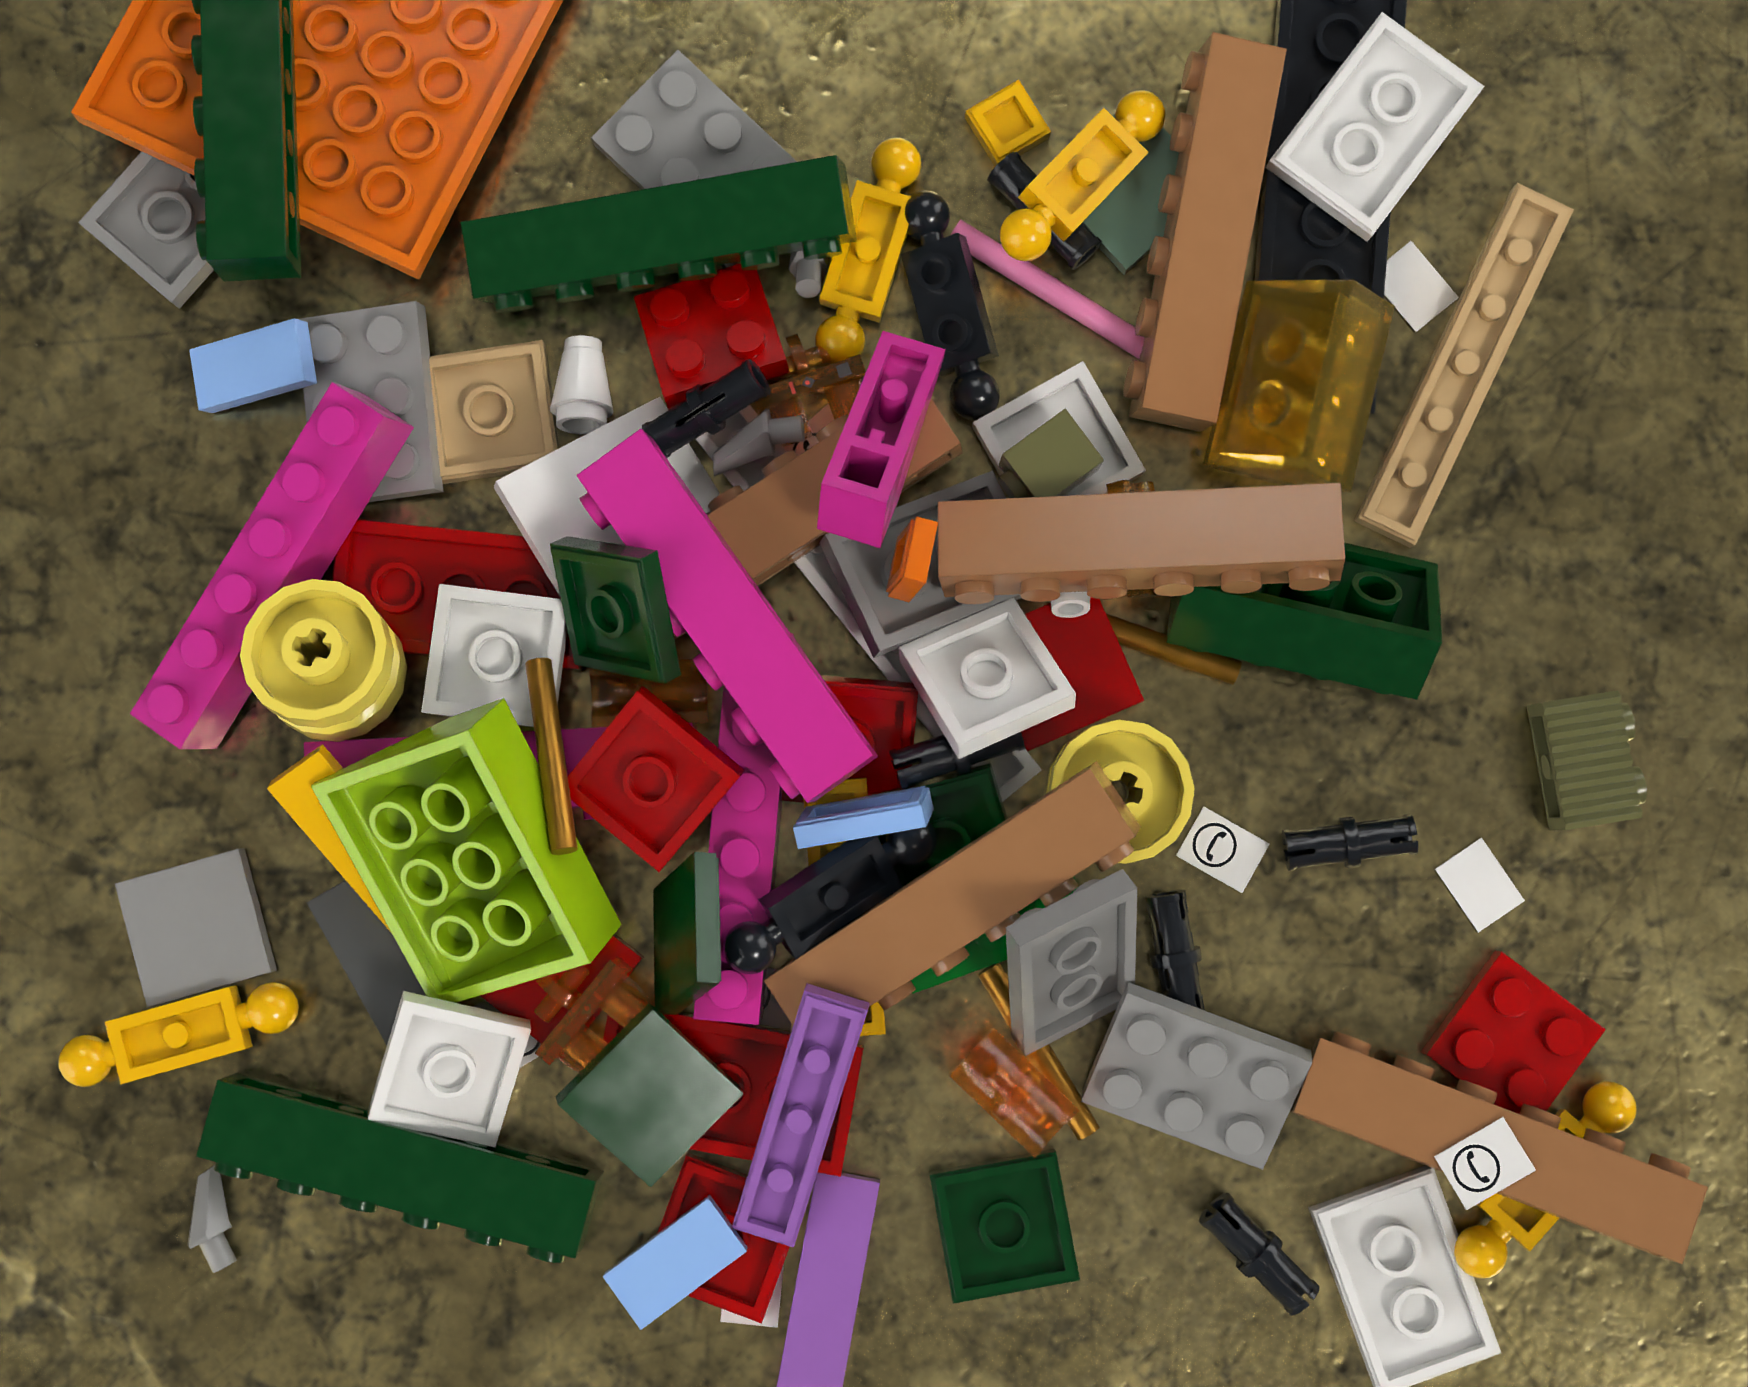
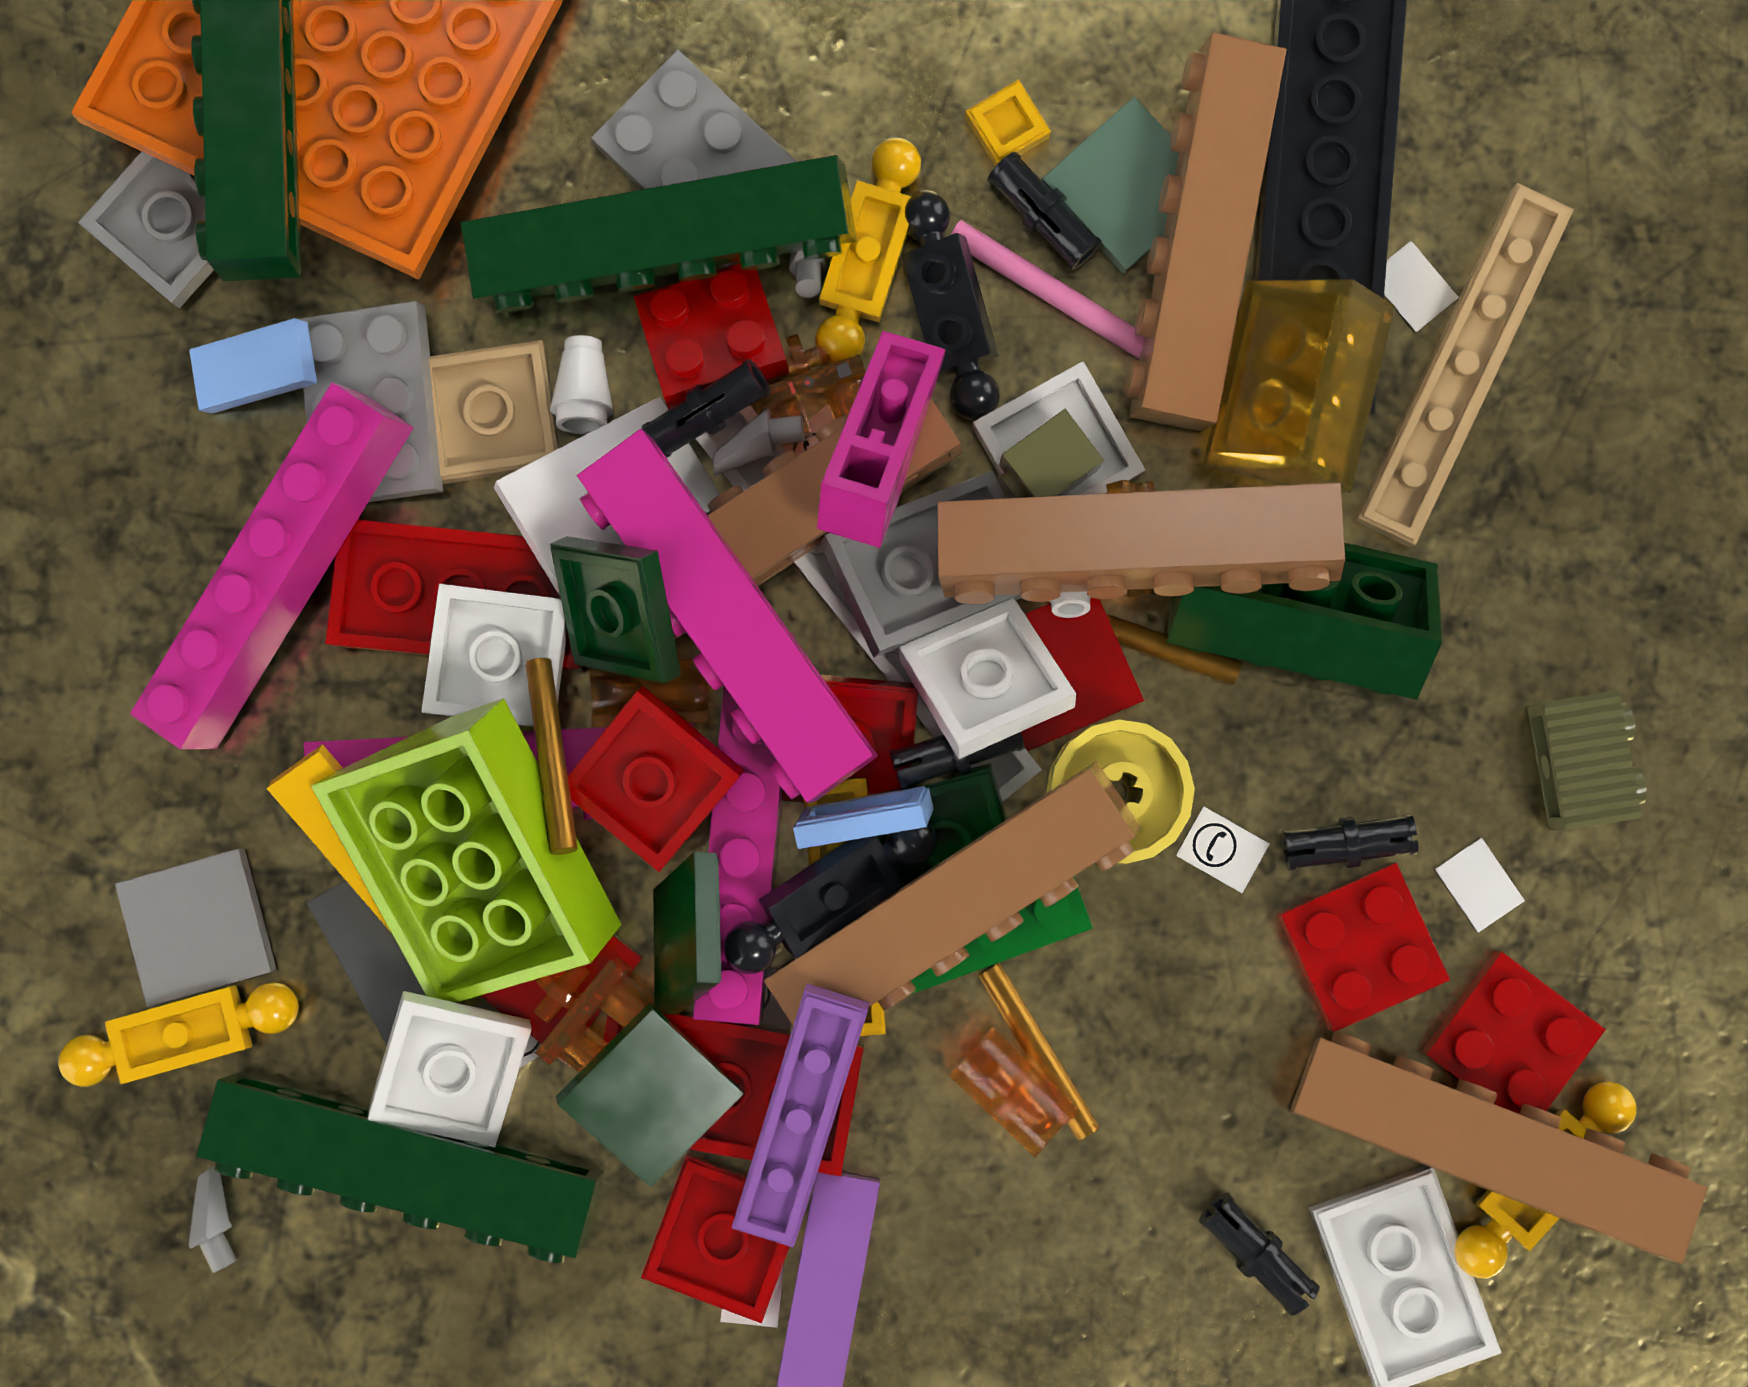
(323, 660): light yellow wheel -> none
(675, 1262): light blue tile -> none
(911, 559): orange tile -> none
(1004, 1226): dark green tile -> none
(1071, 960): light grey plate -> none
(1082, 175): yellow plate -> none
(1174, 947): black pin -> none
(1196, 1076): light grey plate -> none
(1363, 947): none -> red plate
(1374, 126): white tile -> none
(1484, 1163): white sticker -> none

